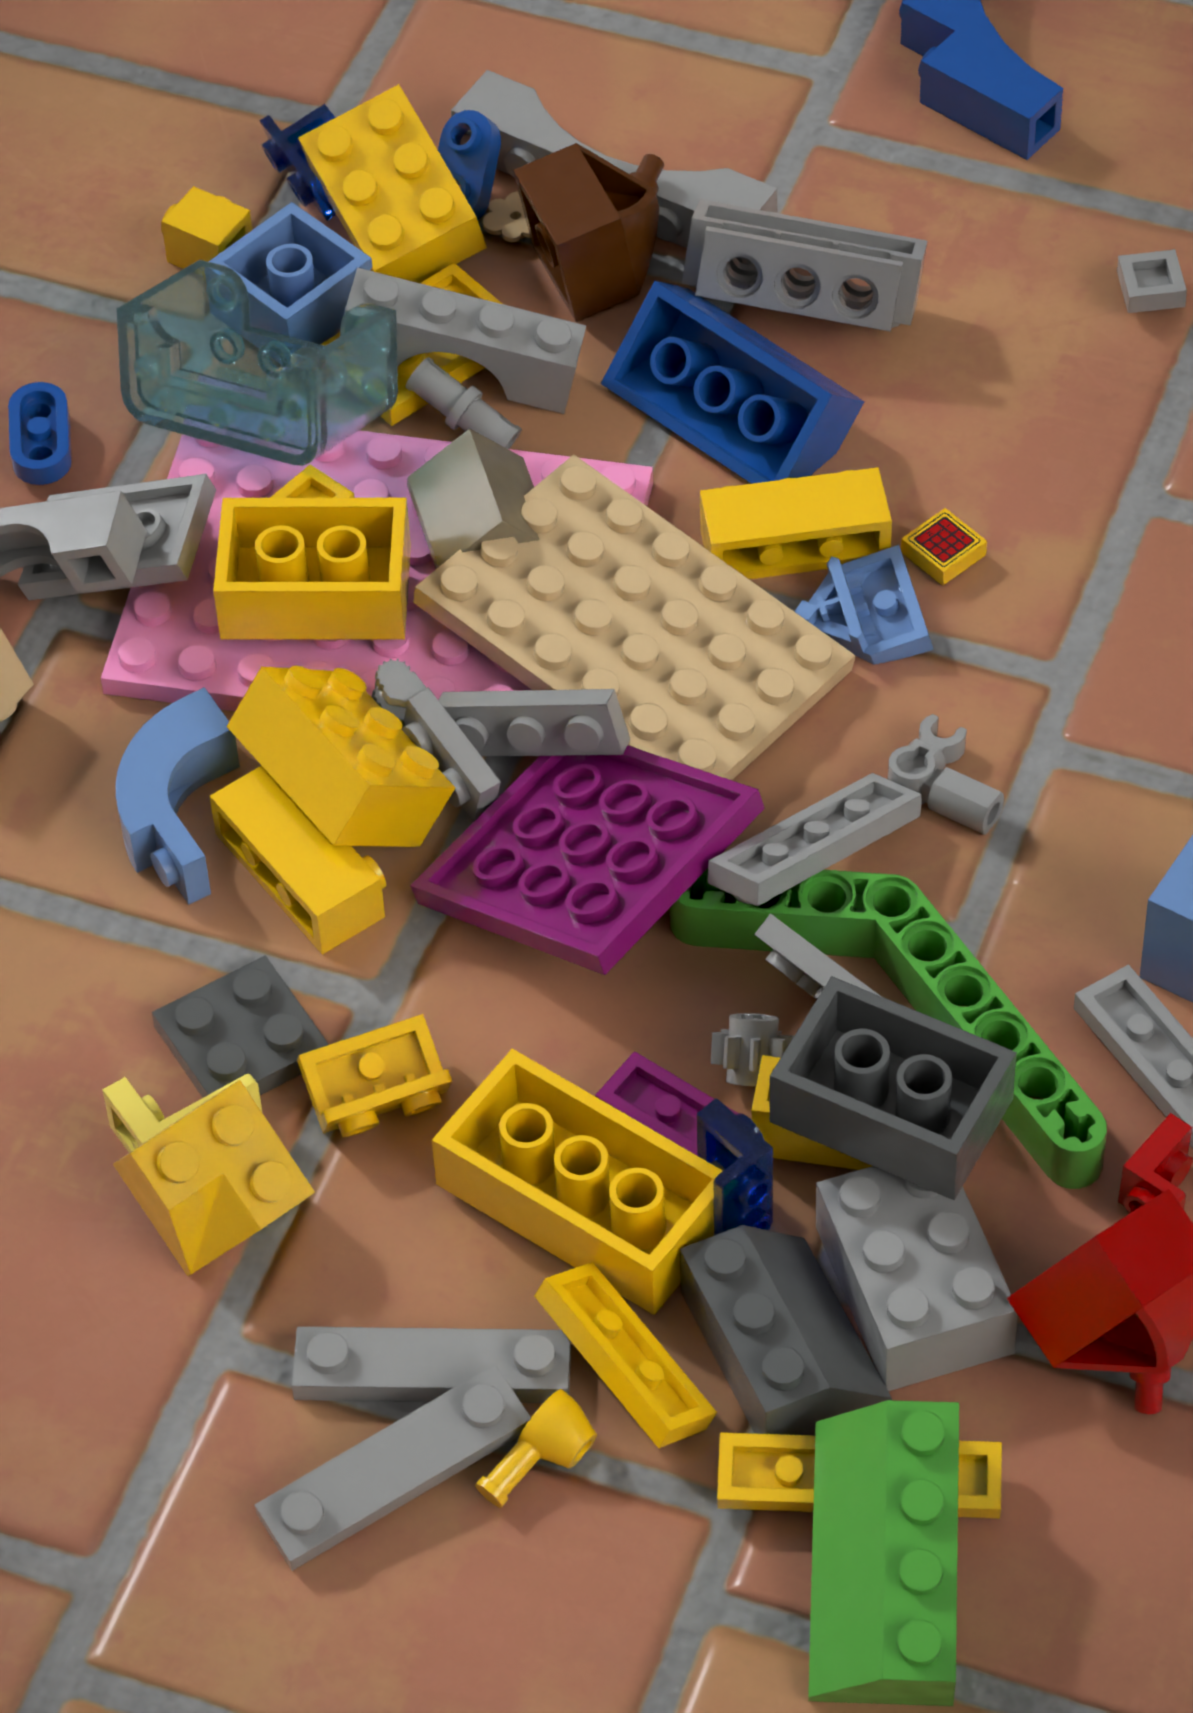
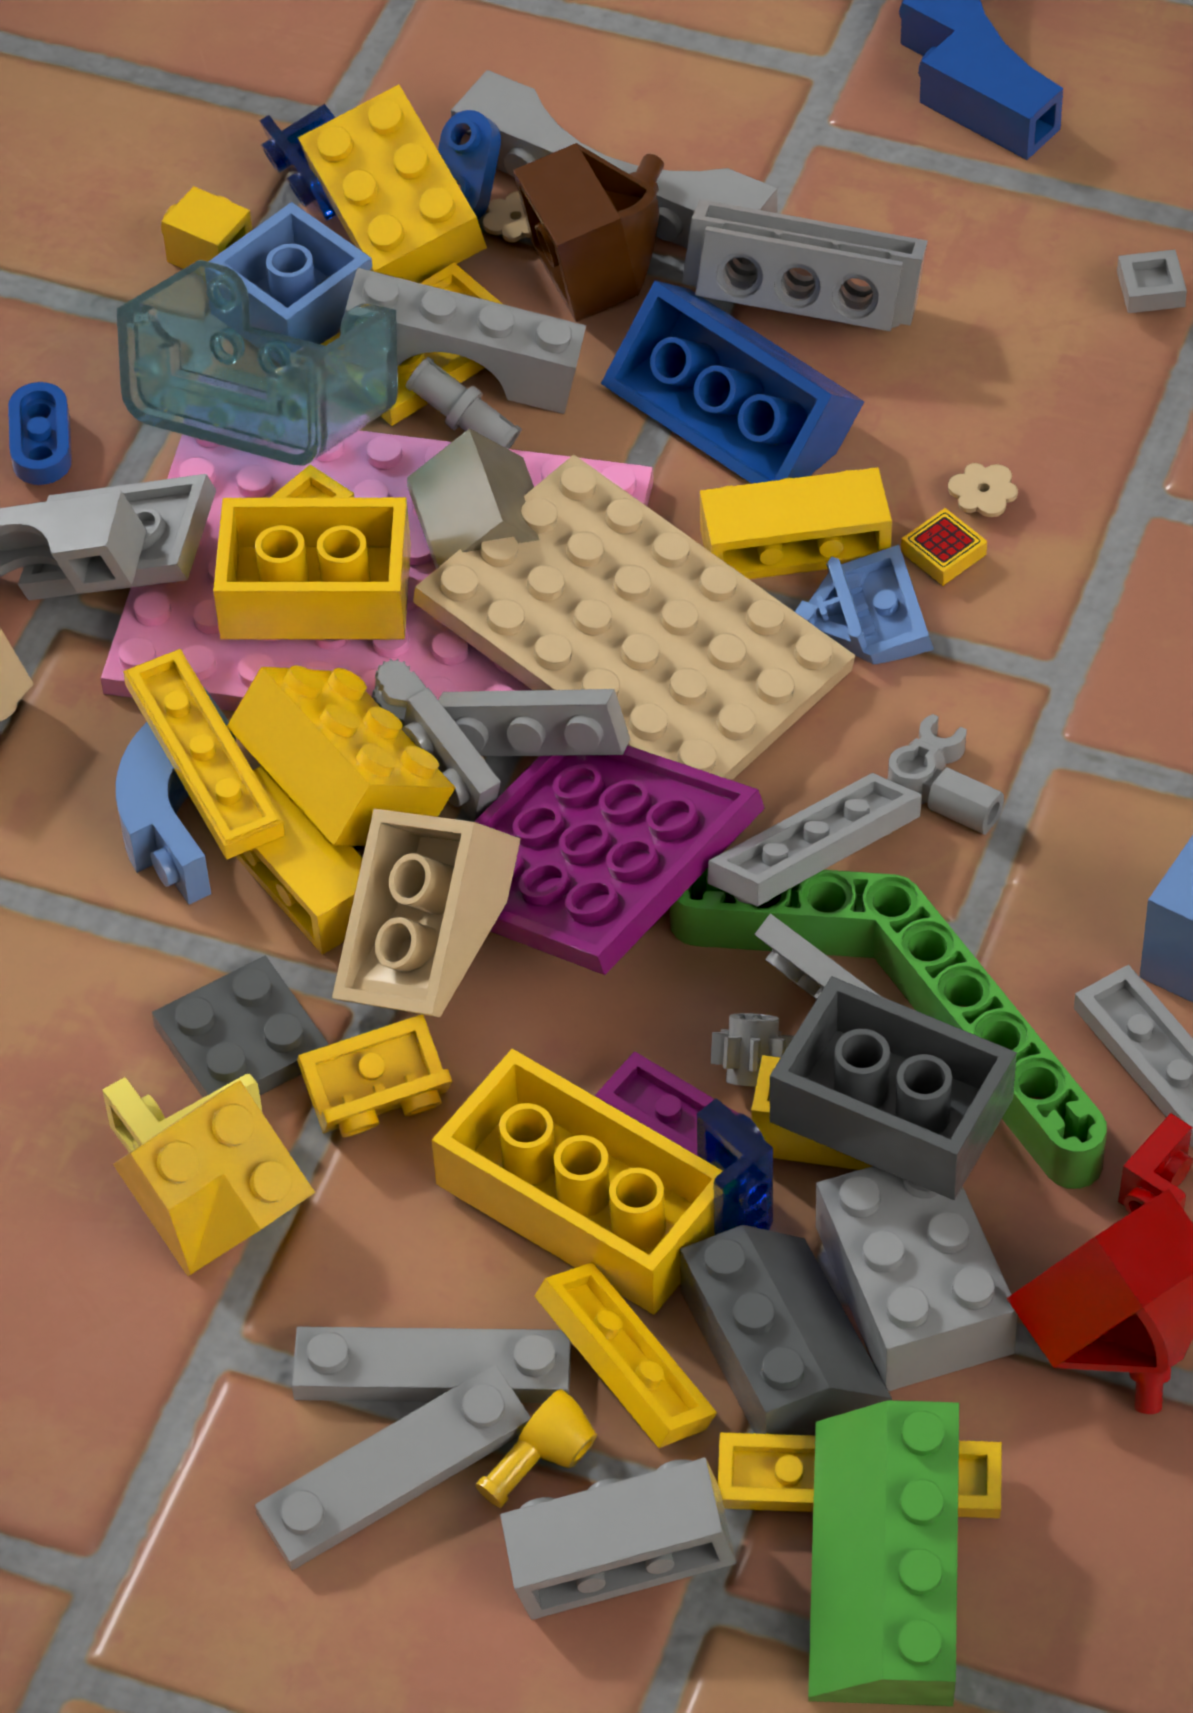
(204, 754): none -> yellow tile
(422, 909): none -> tan slope
(617, 1537): none -> light grey brick
(983, 489): none -> tan plant

